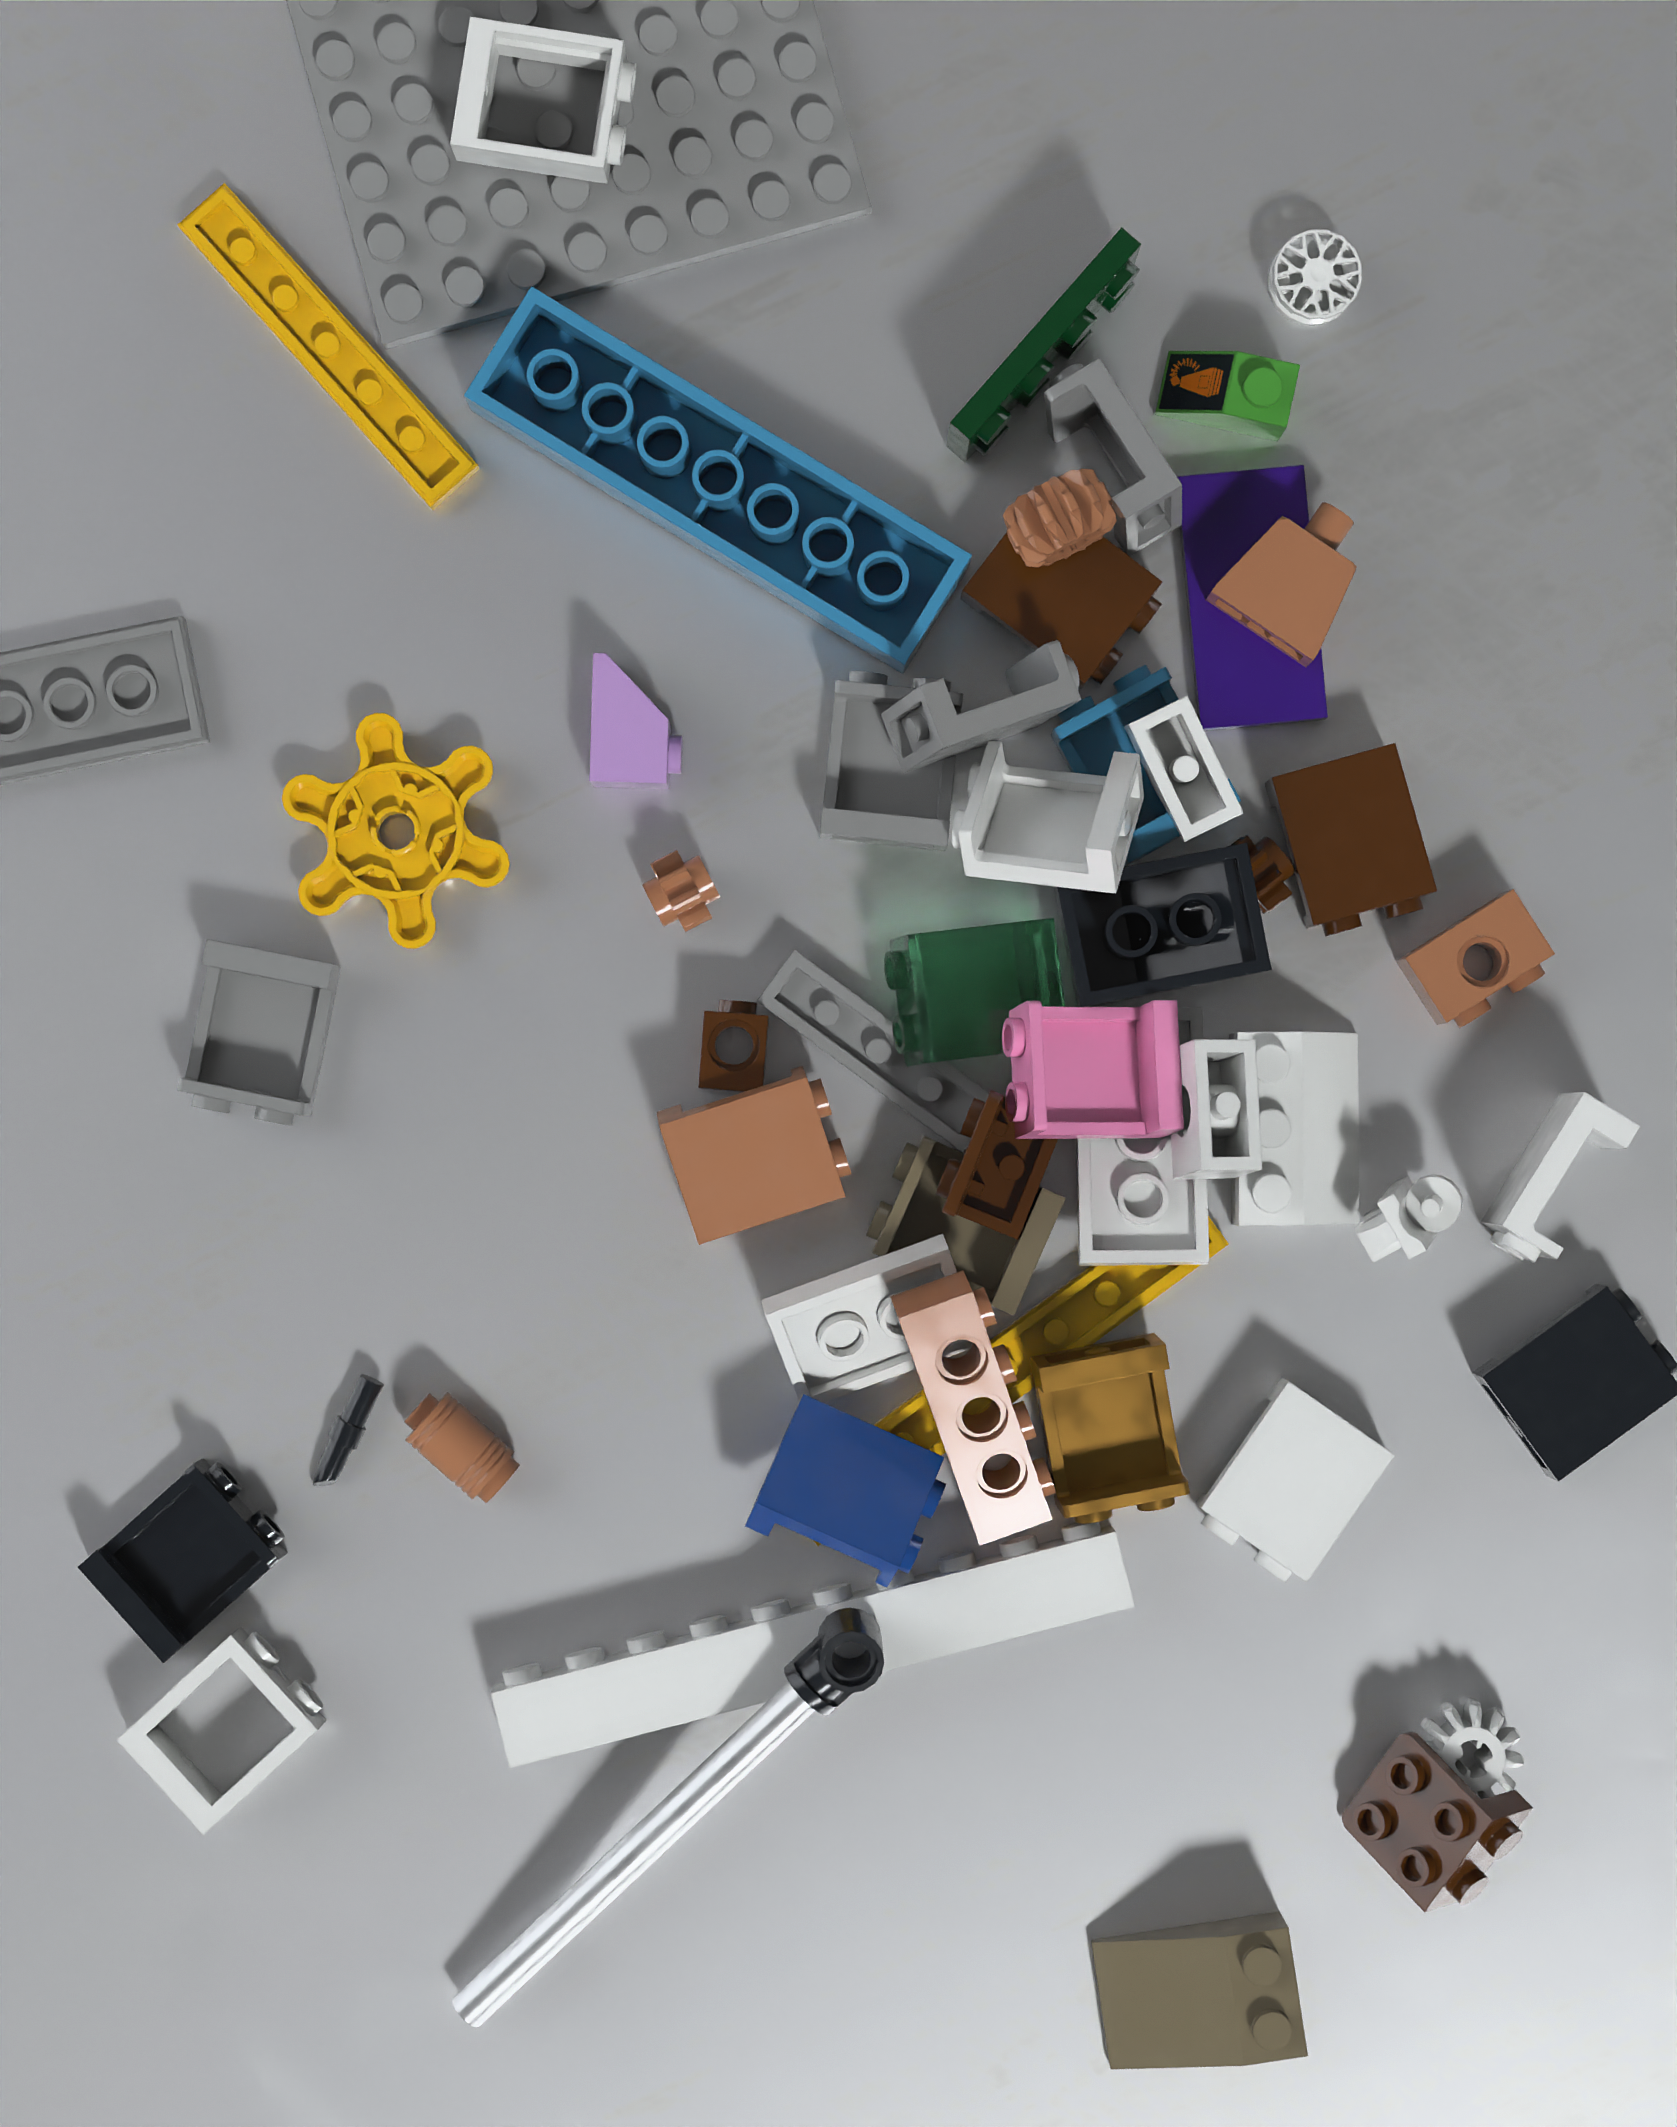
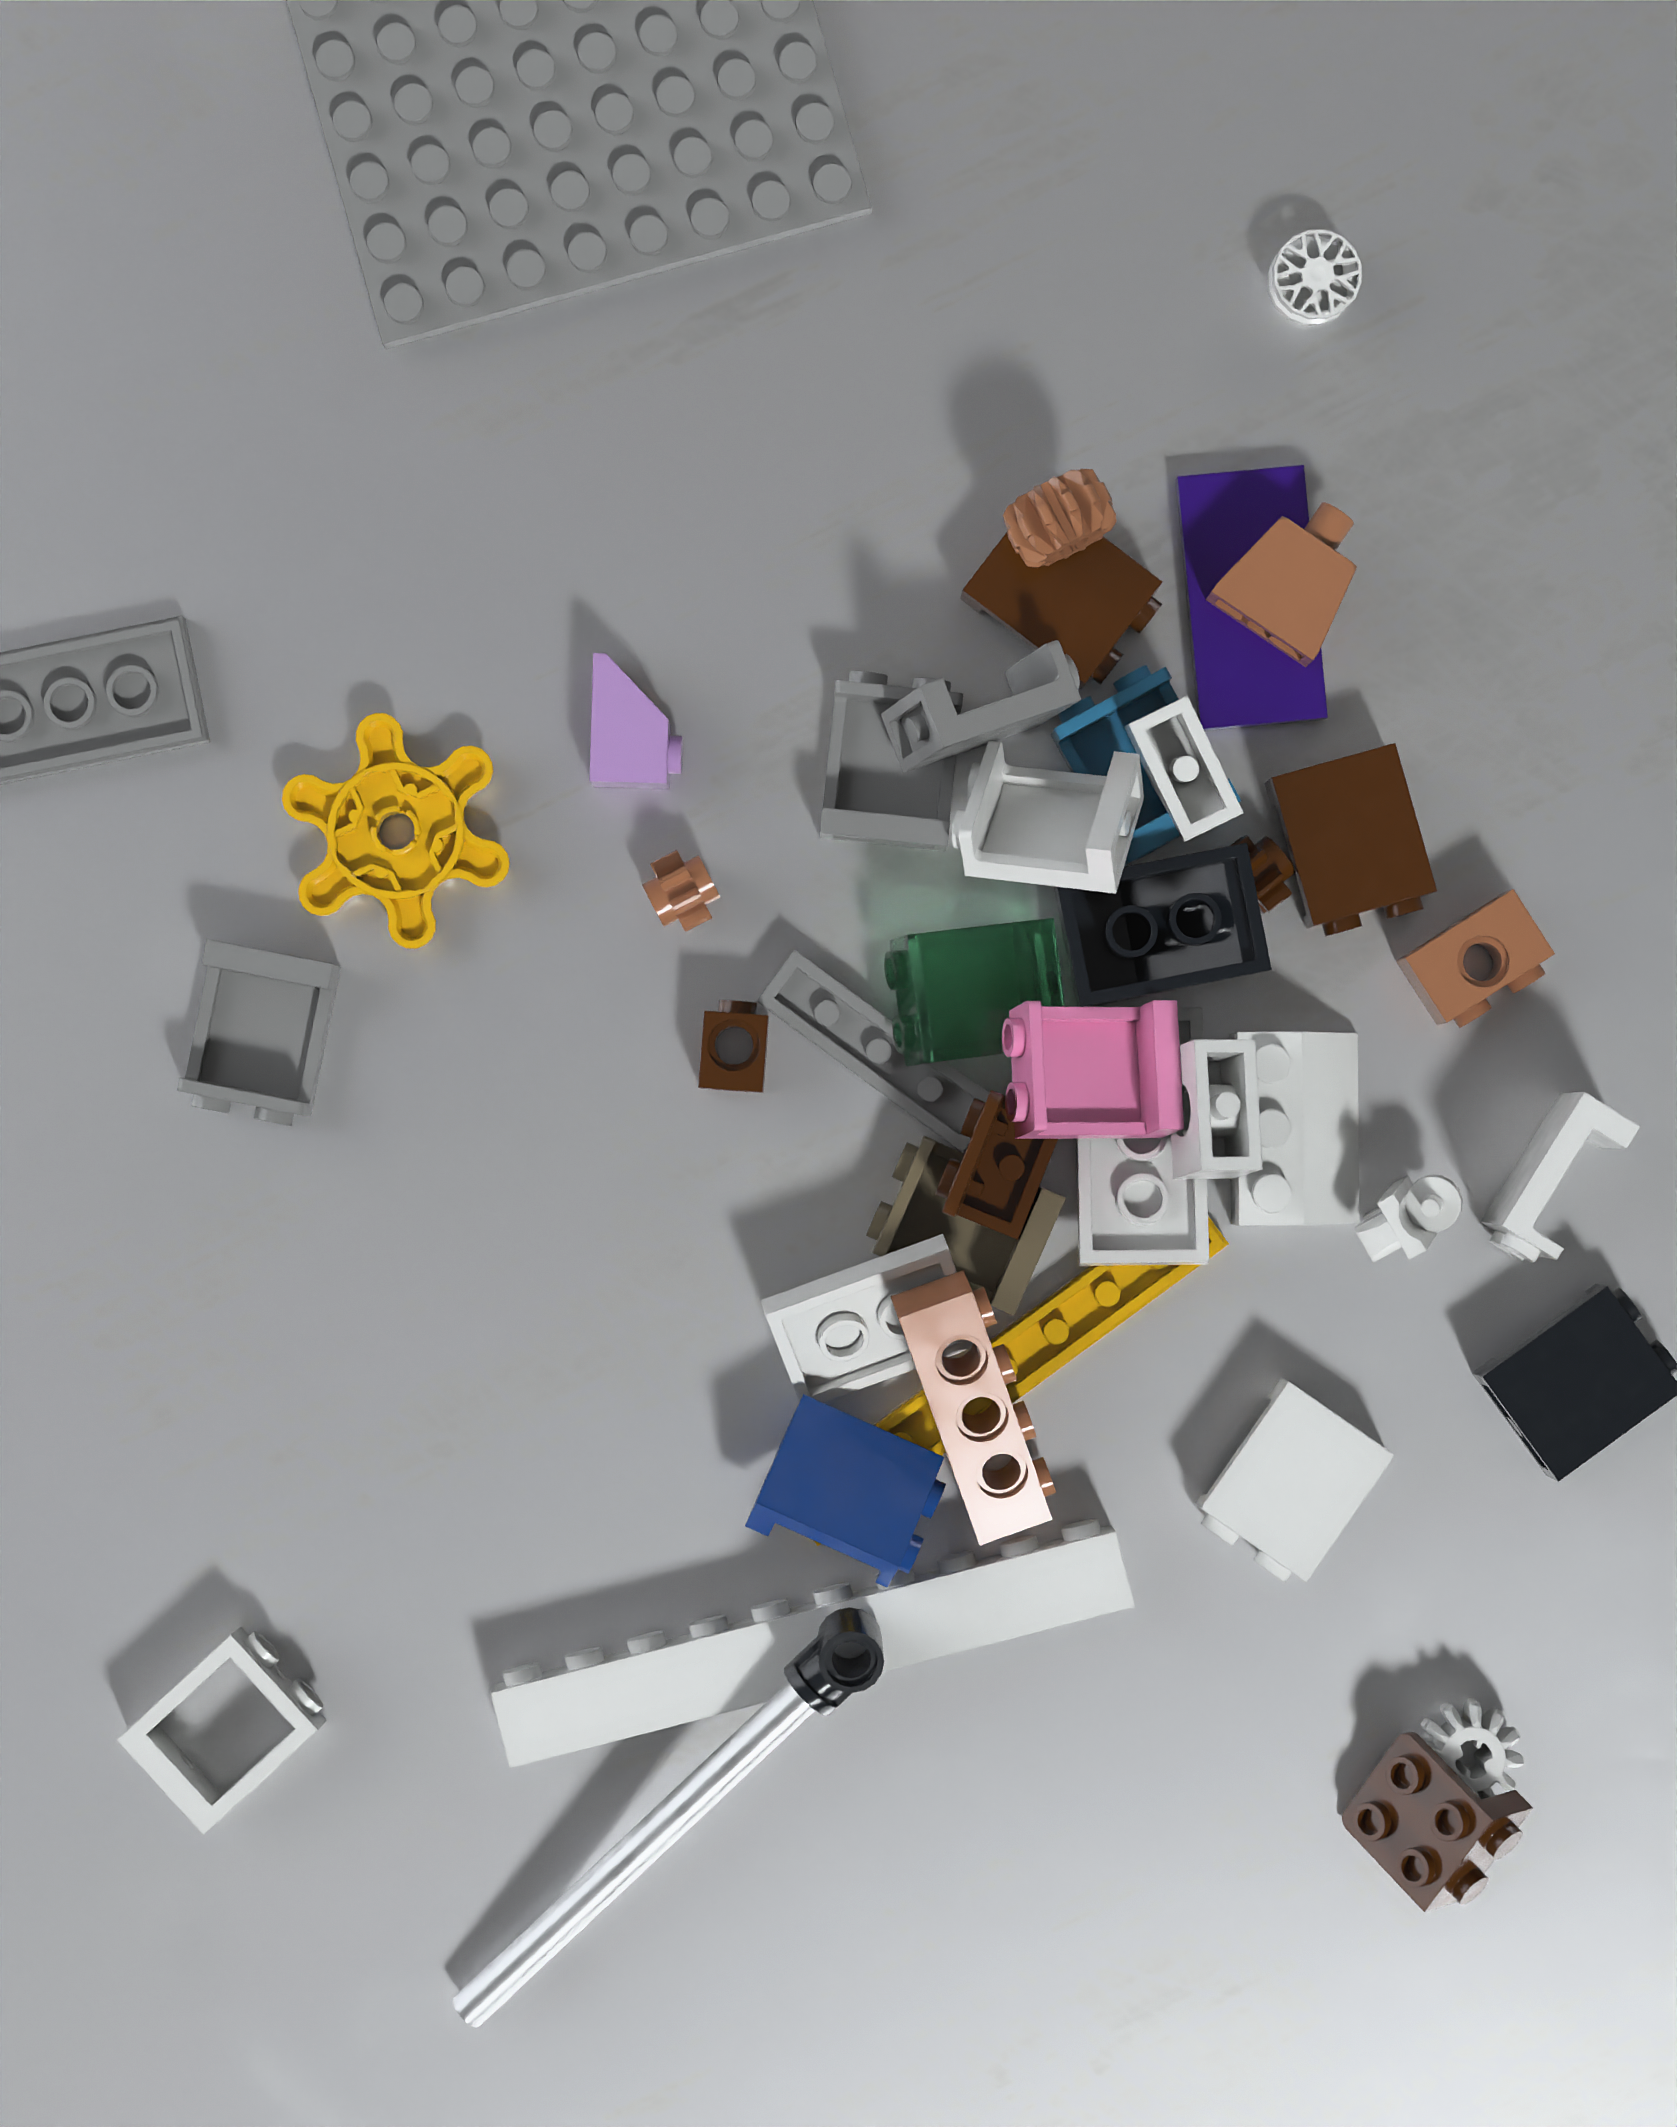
(185, 1558): black panel -> none
(328, 346): yellow tile -> none
(347, 1430): black piece -> none
(460, 1446): nougat head -> none
(493, 38): white window -> none
(717, 480): dark azure brick -> none
(754, 1156): nougat panel -> none
(1057, 333): dark green plate -> none
(1109, 1427): pearl gold panel -> none
(1154, 494): light grey panel -> none
(1200, 1995): dark tan slope -> none
(1228, 391): bright green slope -> none

